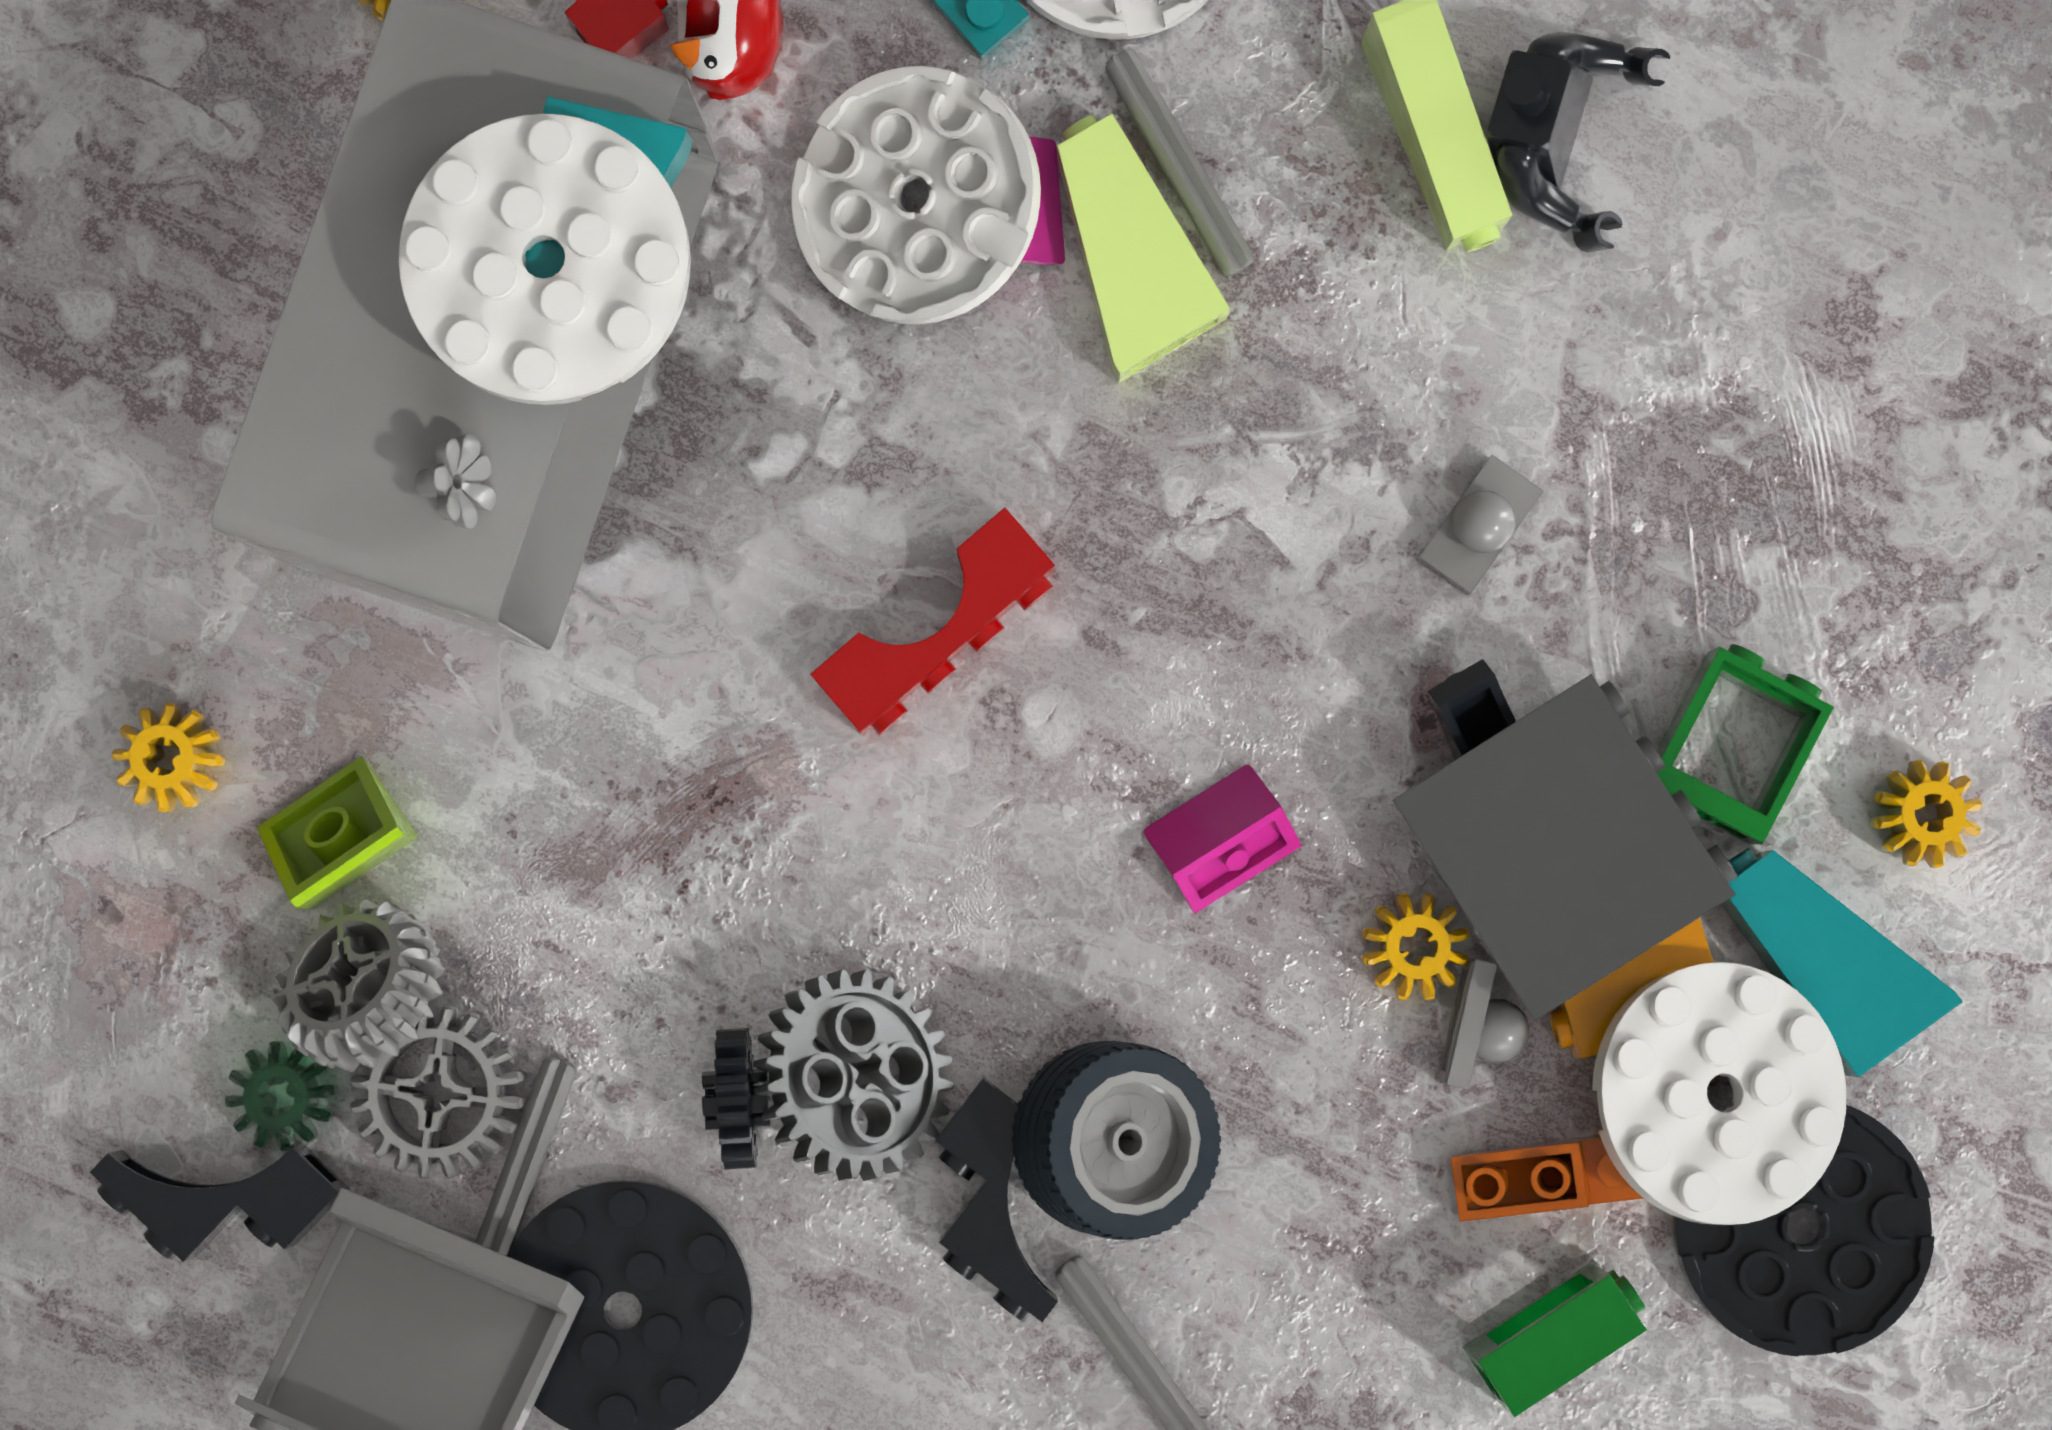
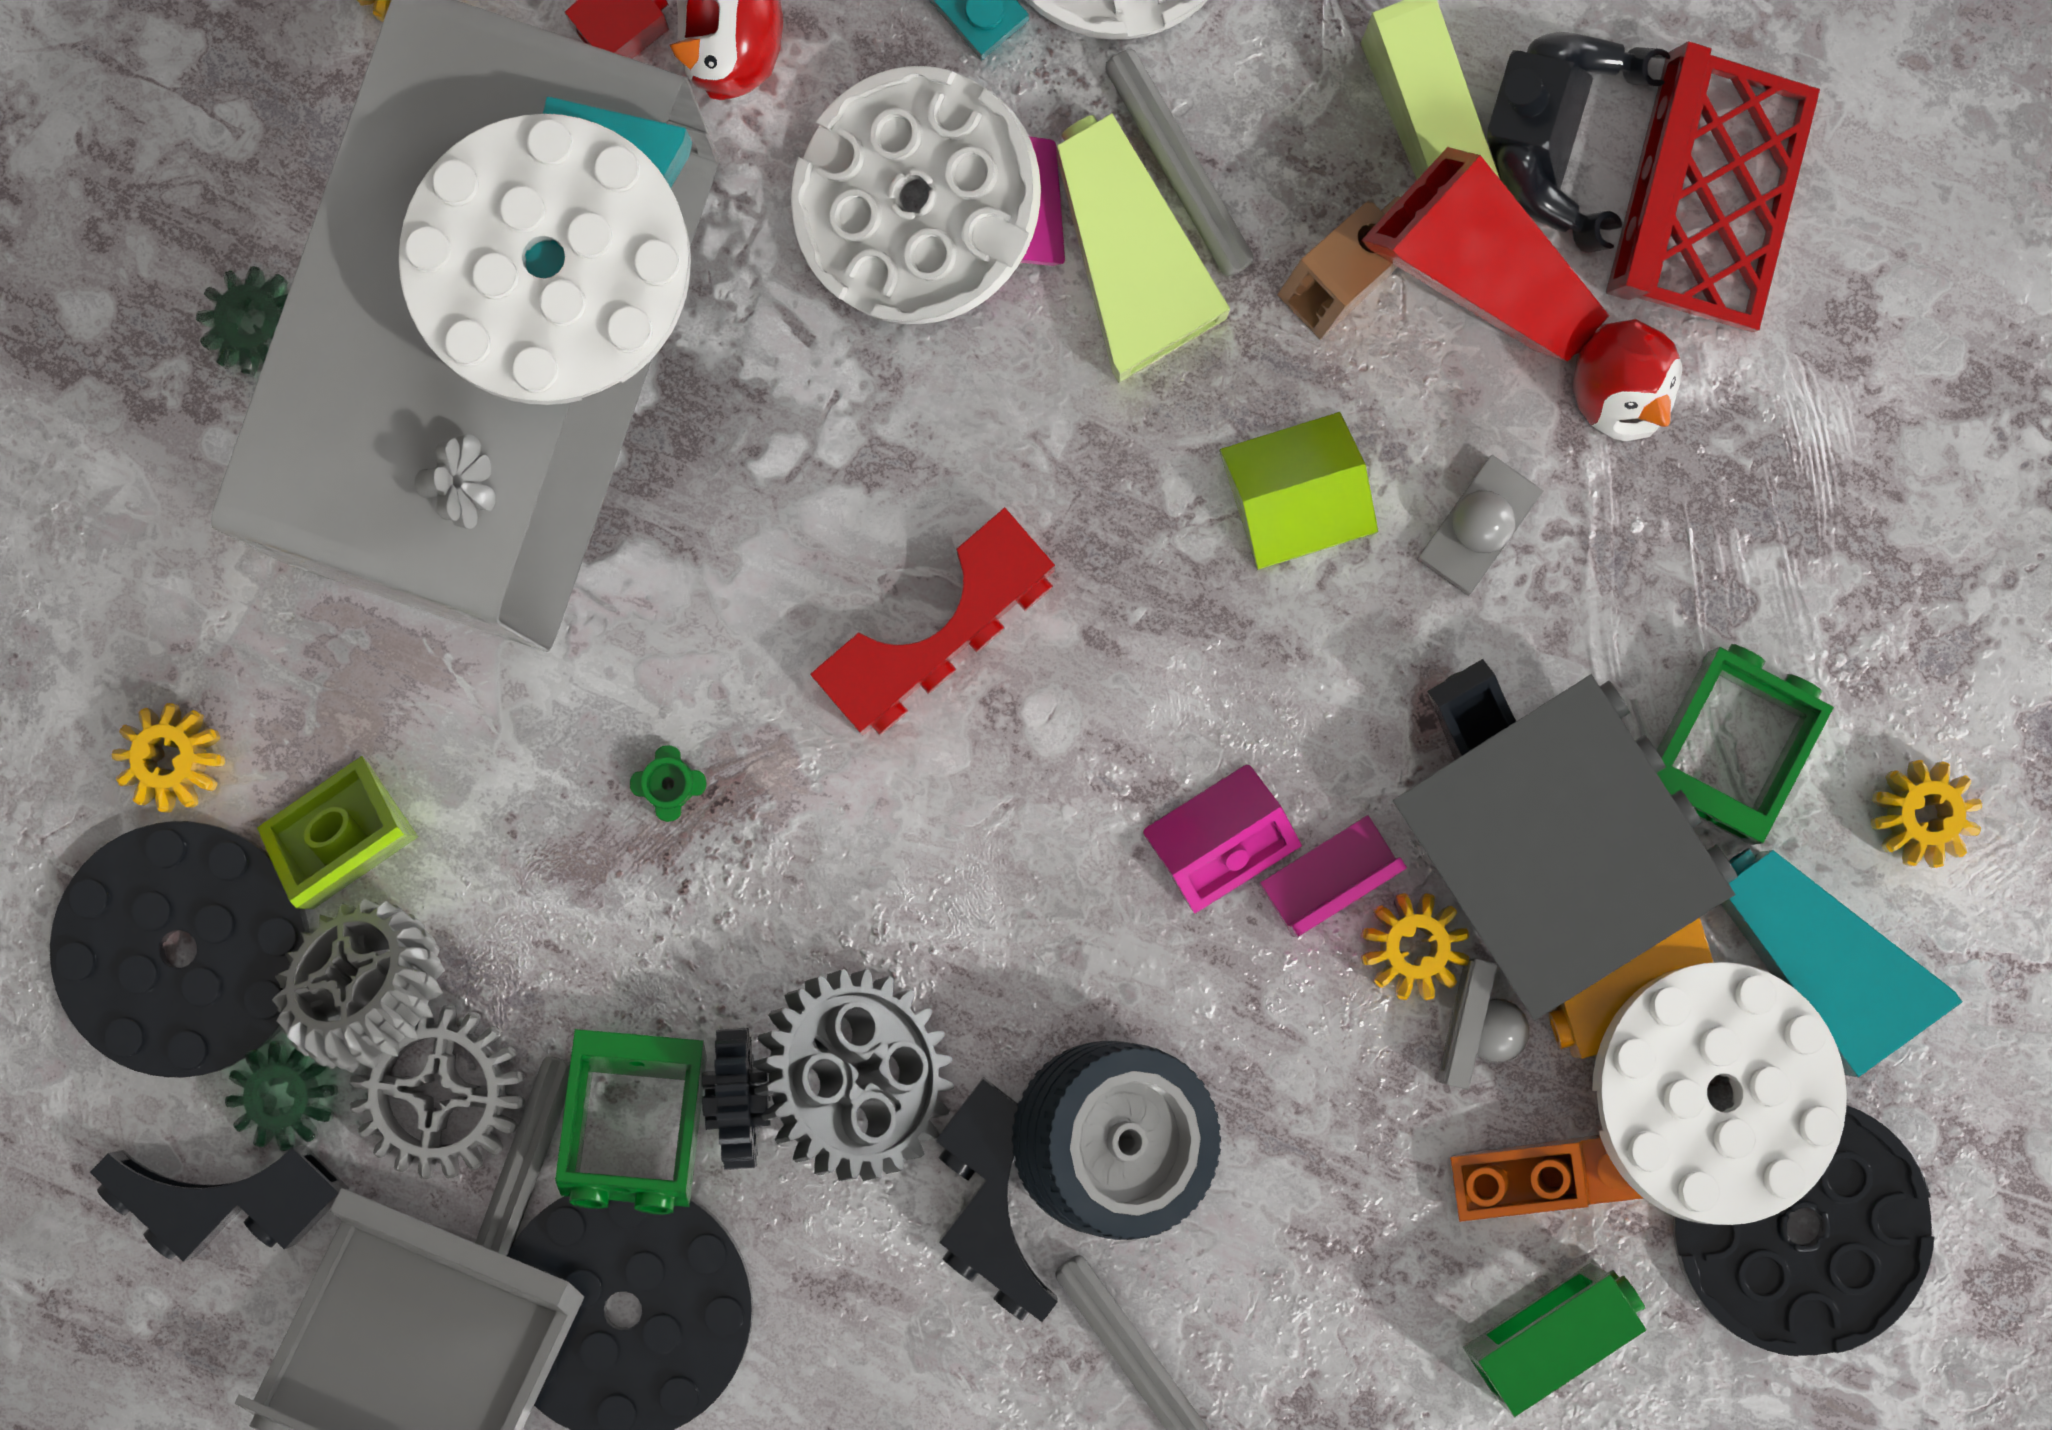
(113, 959): none -> black plate
(237, 301): none -> clear green gear
(634, 1057): none -> green window
(686, 783): none -> green plate
(1300, 490): none -> lime slope
(1331, 876): none -> dark pink panel
(1337, 273): none -> medium nougat torso
(1488, 255): none -> red slope
(1625, 375): none -> red piece
(1662, 173): none -> red fence

